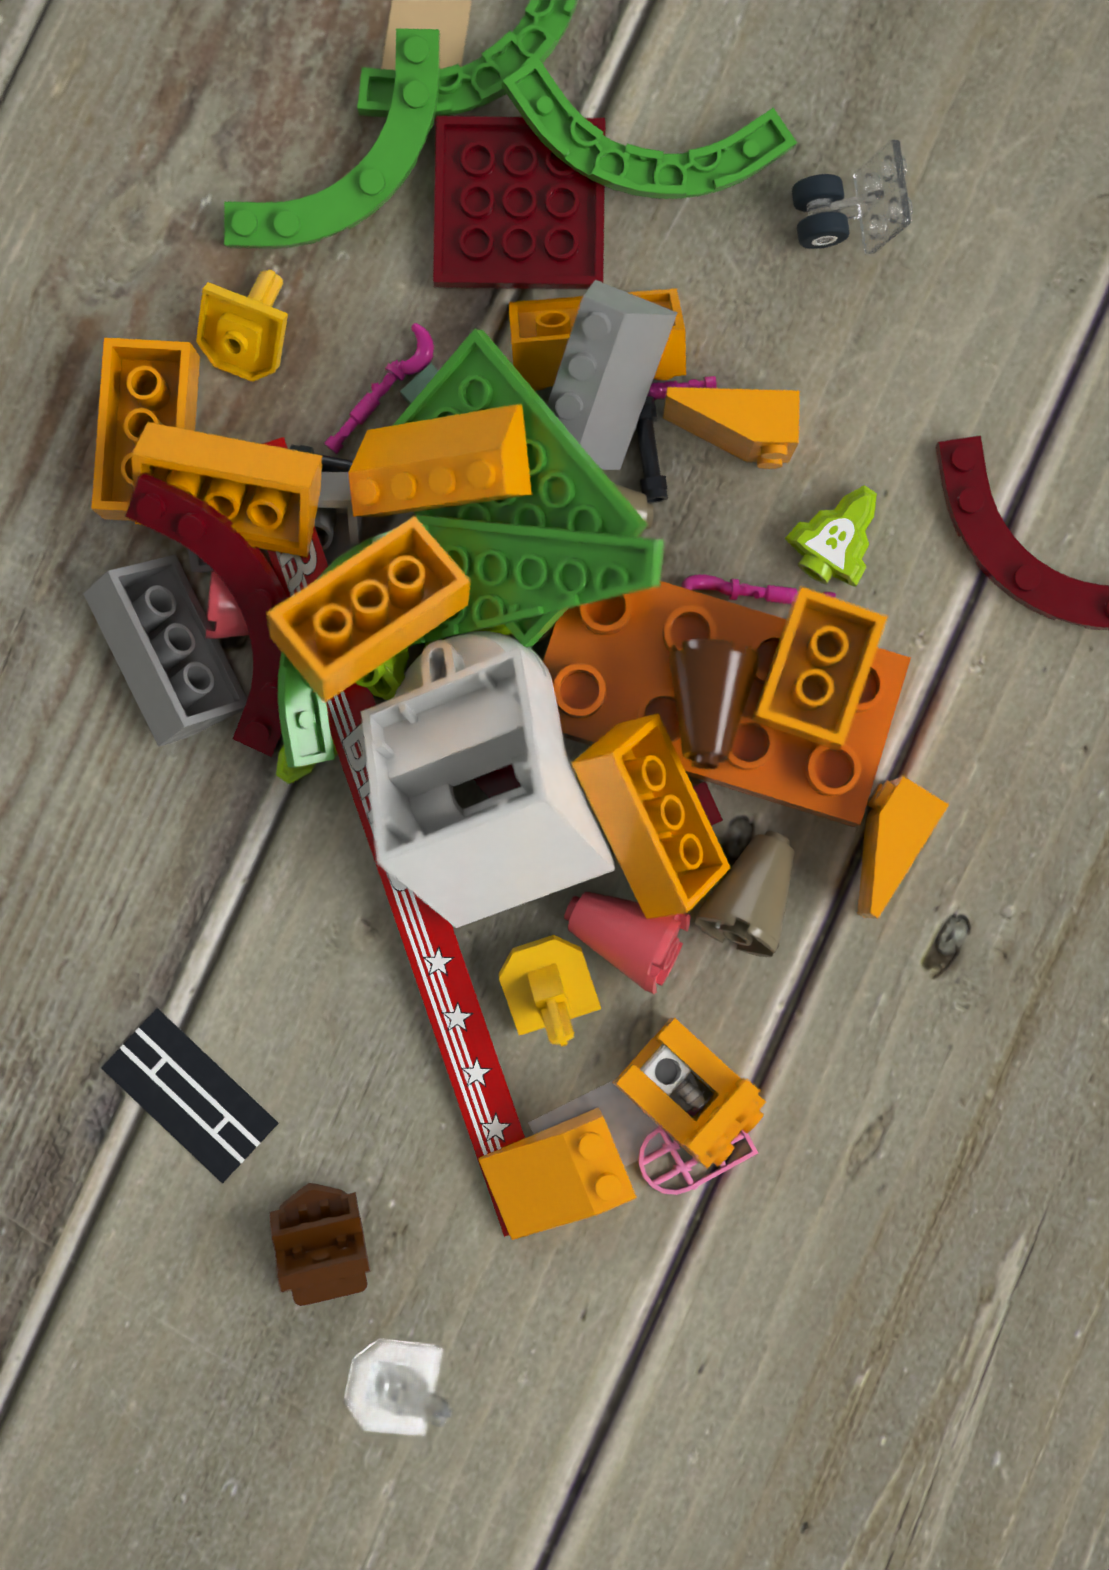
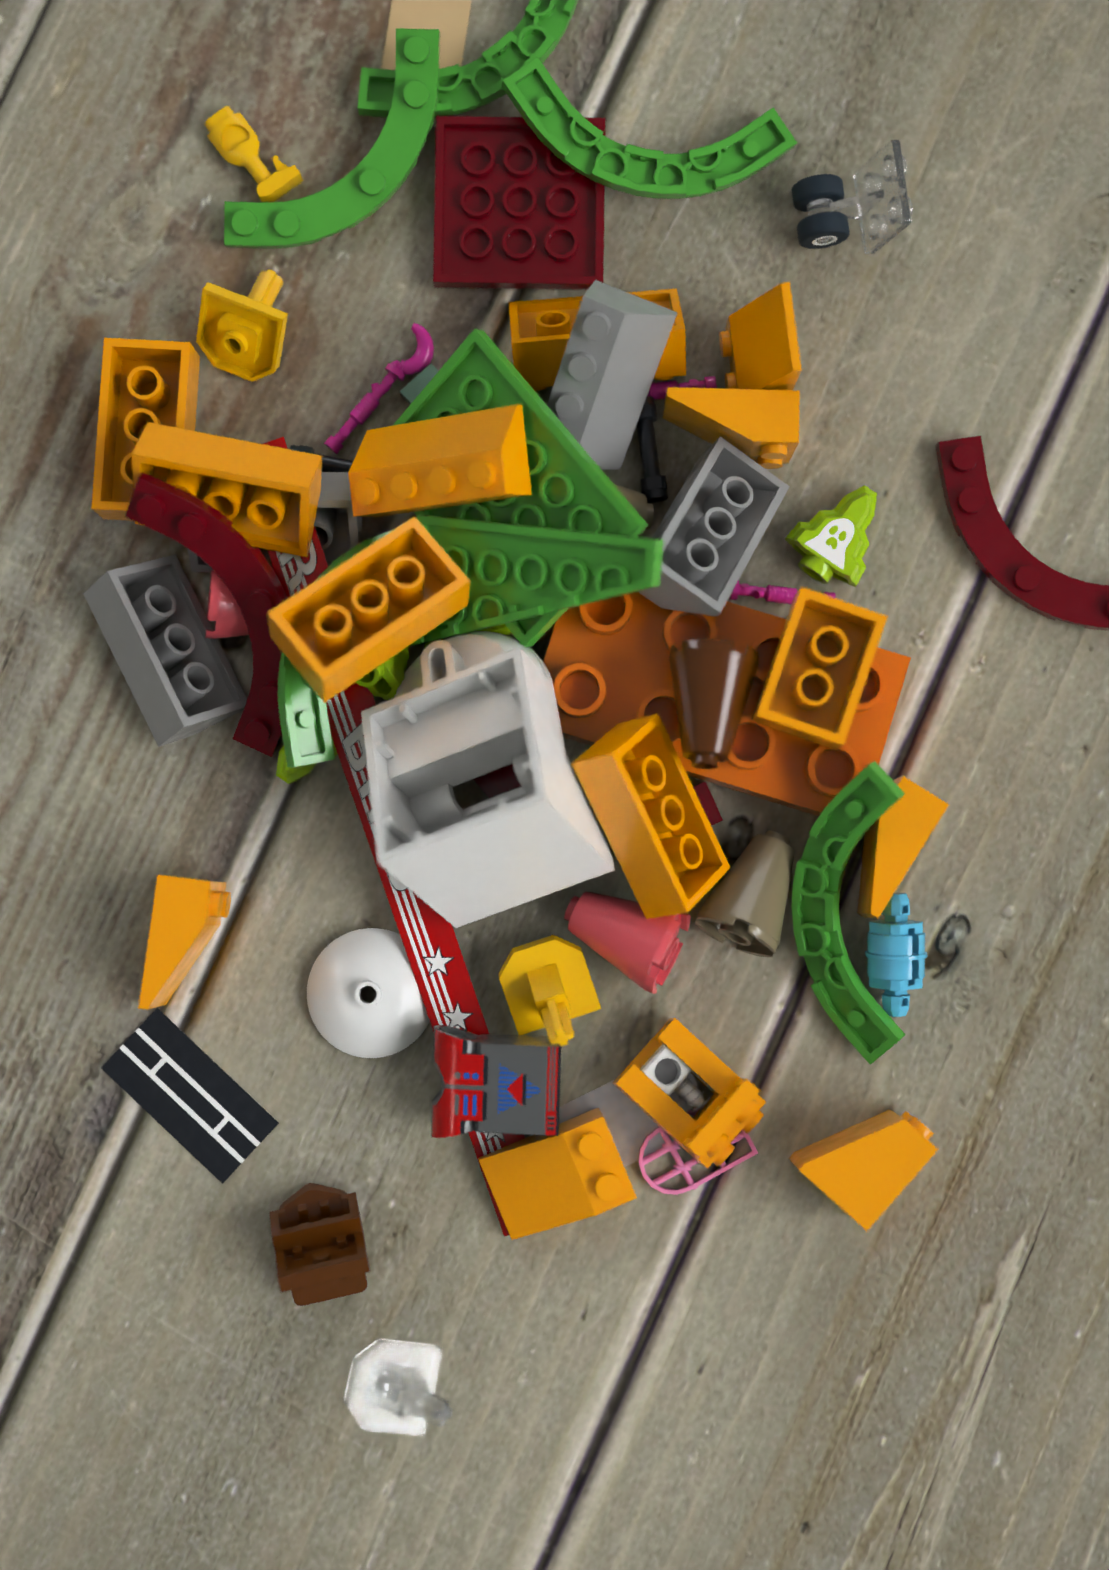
(181, 925): none -> light orange slope
(240, 147): none -> yellow piece
(335, 1002): none -> white dish
(495, 1083): none -> piece
(713, 529): none -> light grey slope
(763, 343): none -> light orange slope
(817, 911): none -> bright green plate
(868, 1163): none -> light orange slope
(896, 955): none -> medium azure piece

